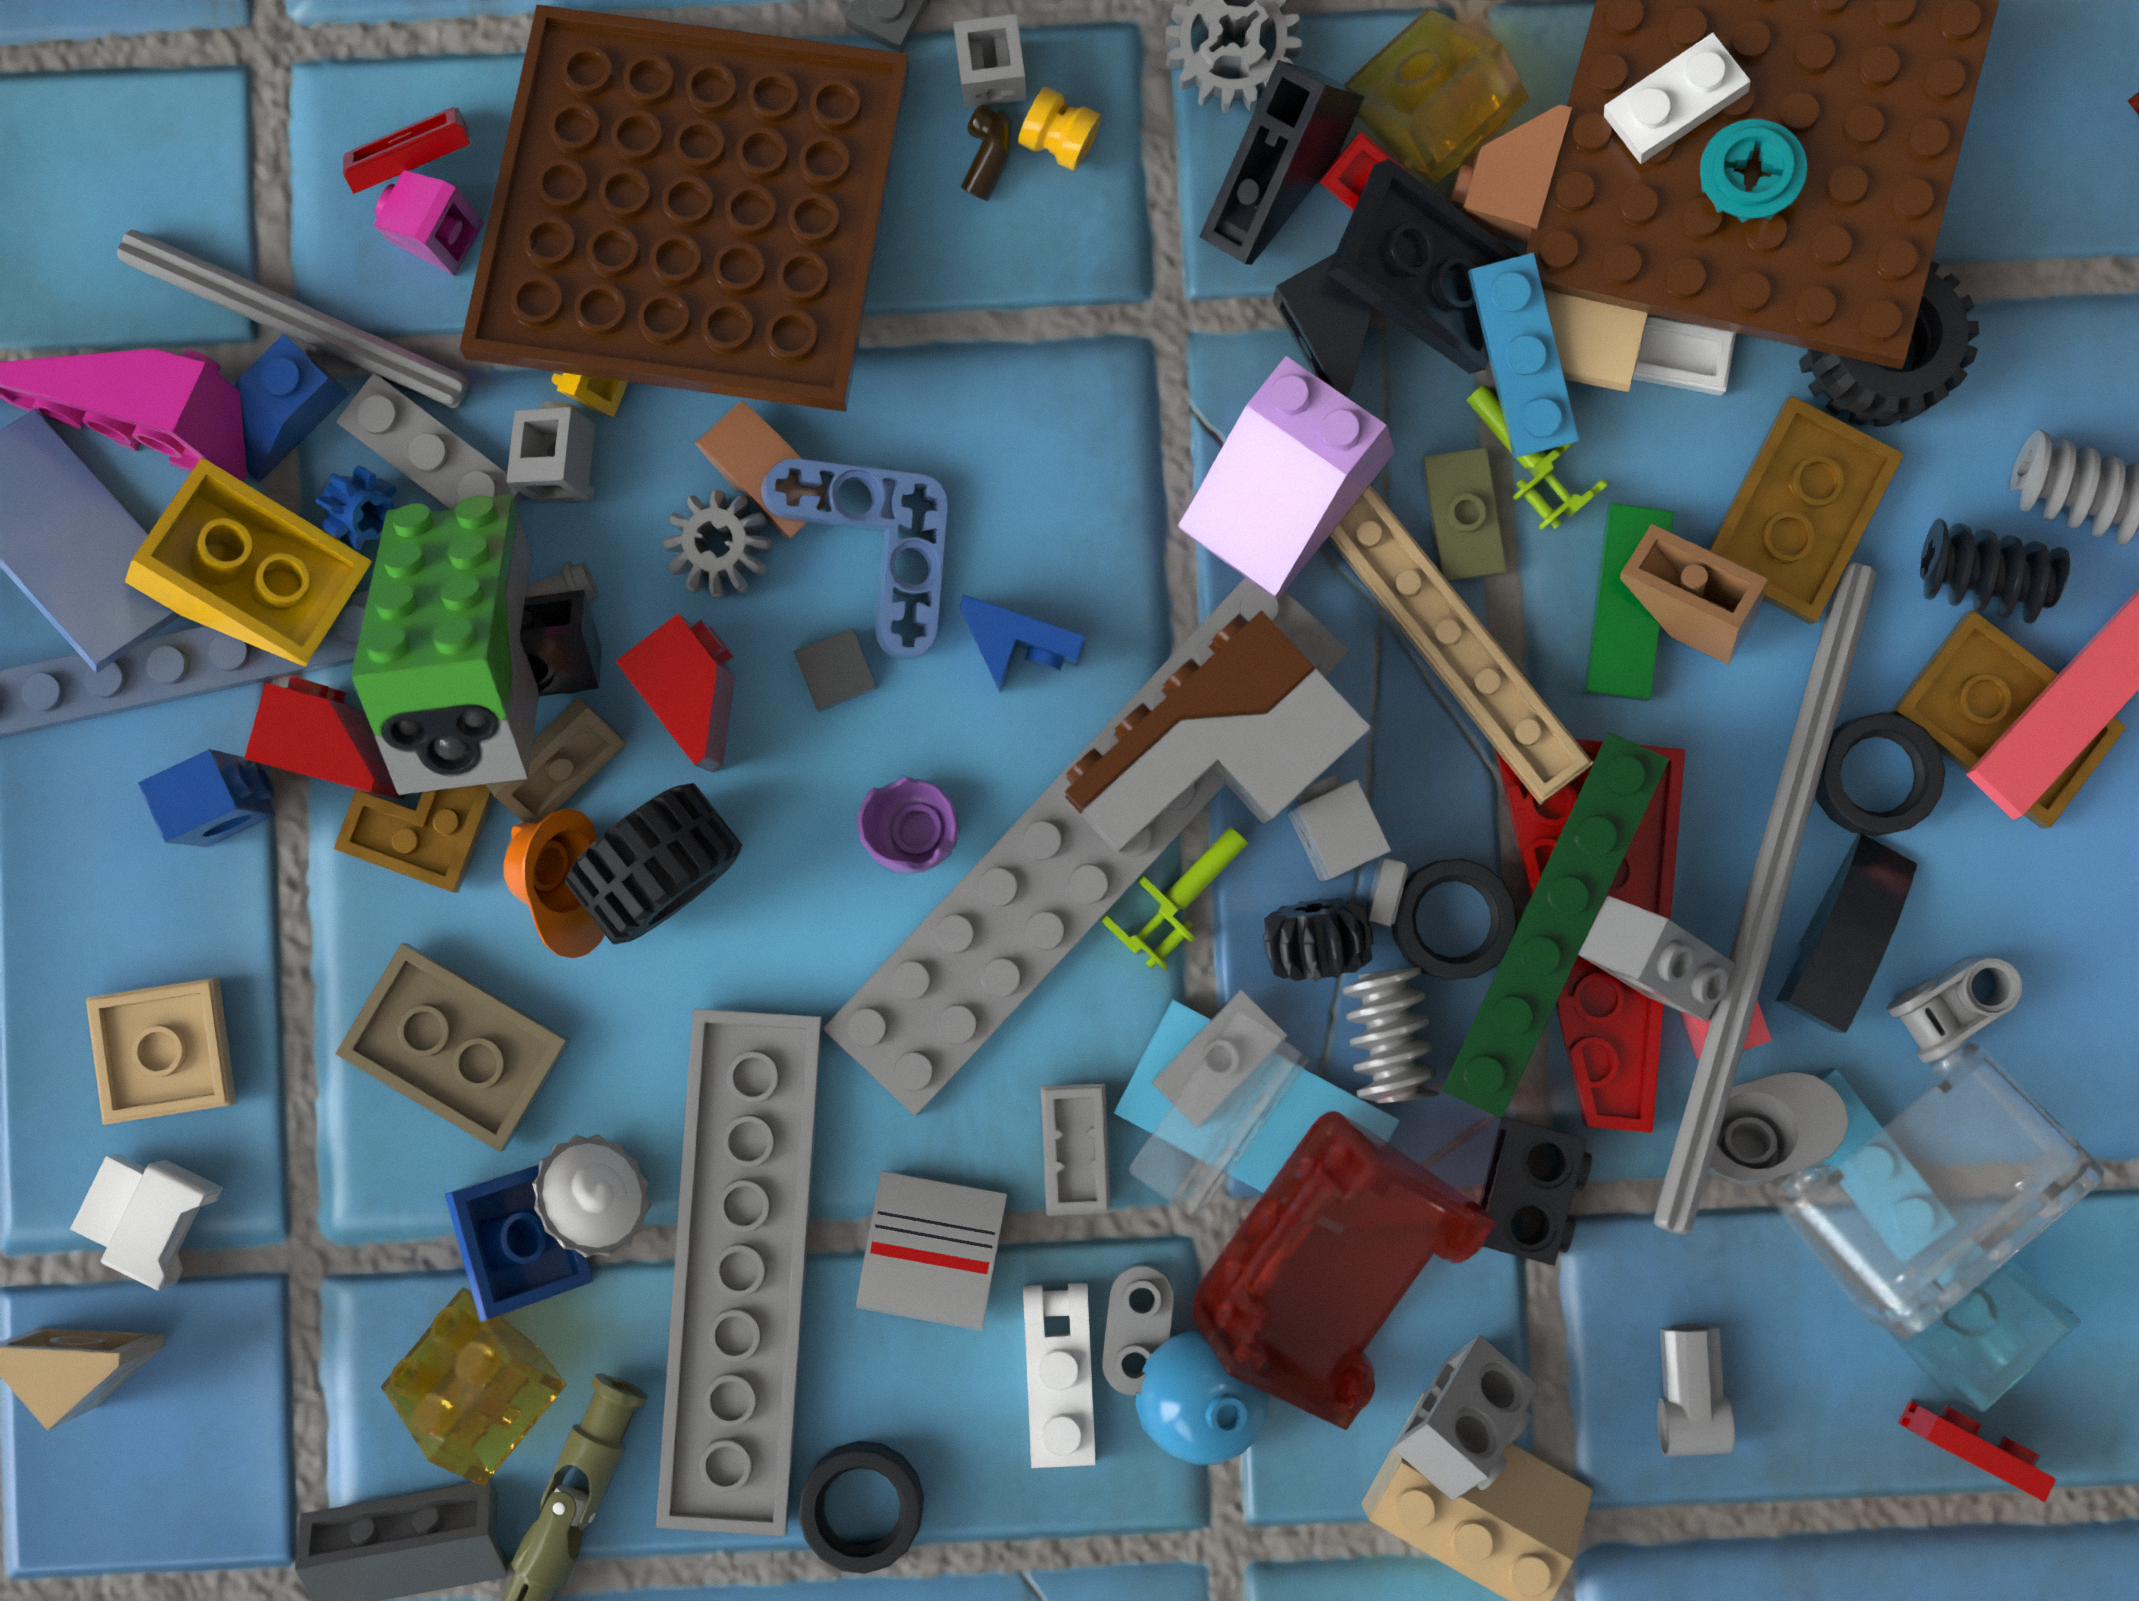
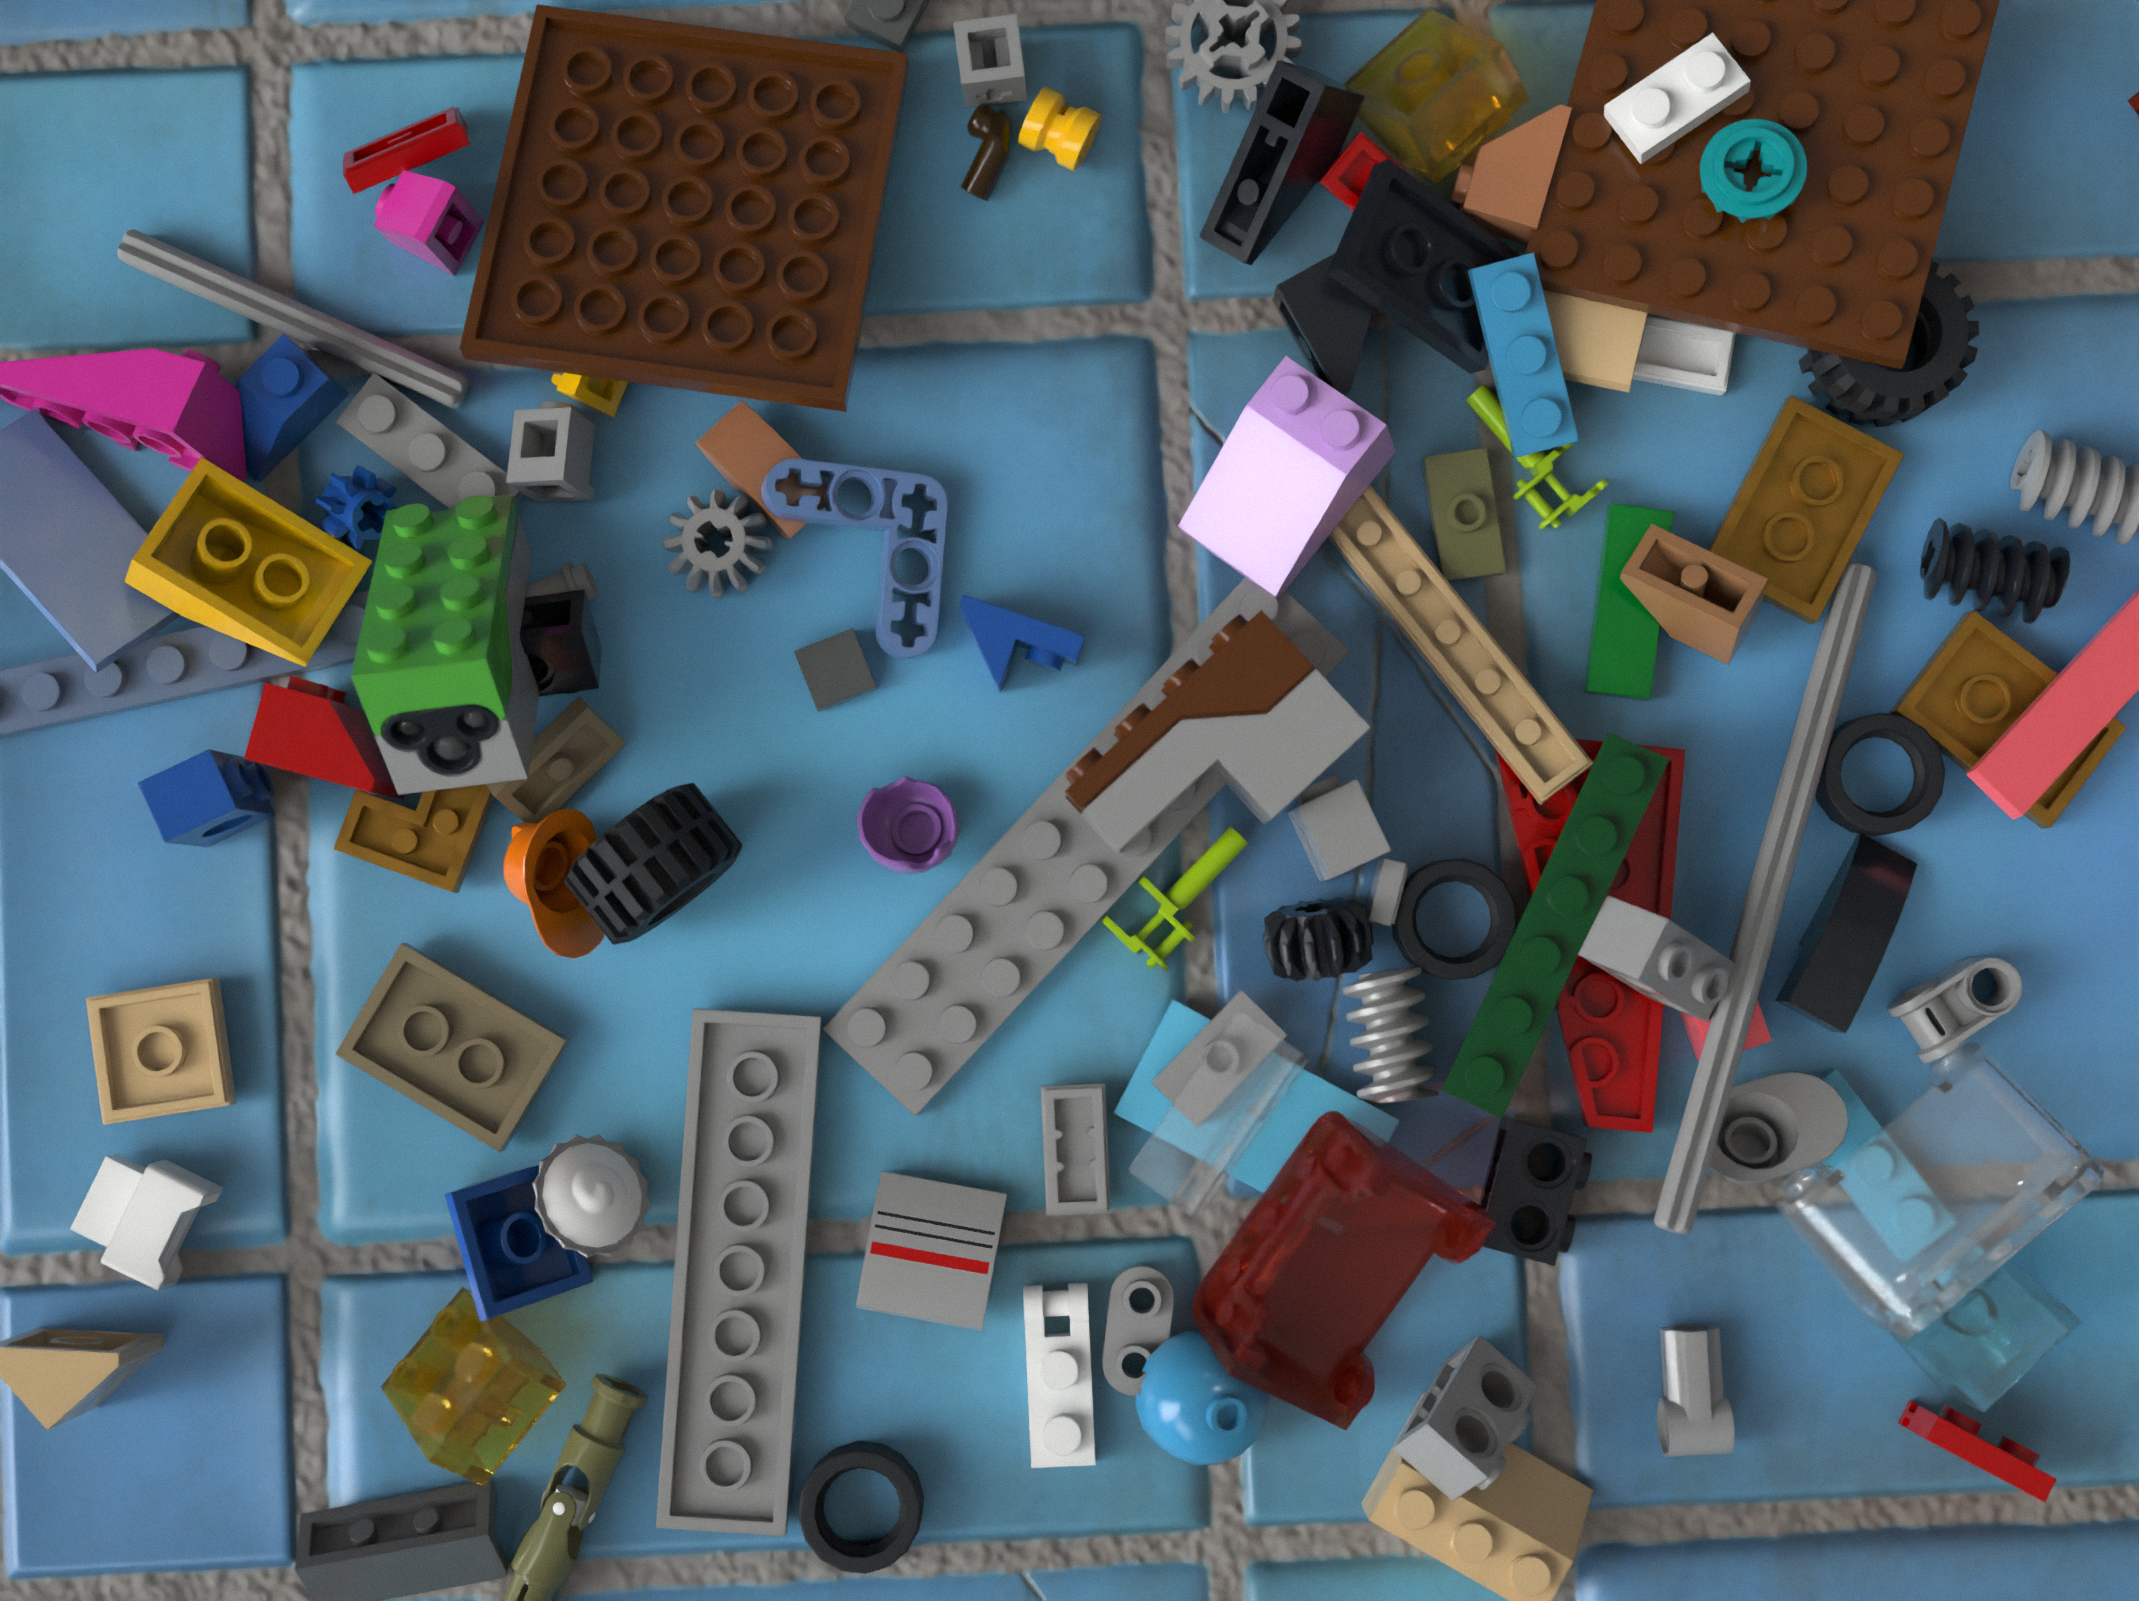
(686, 685): red slope -> none

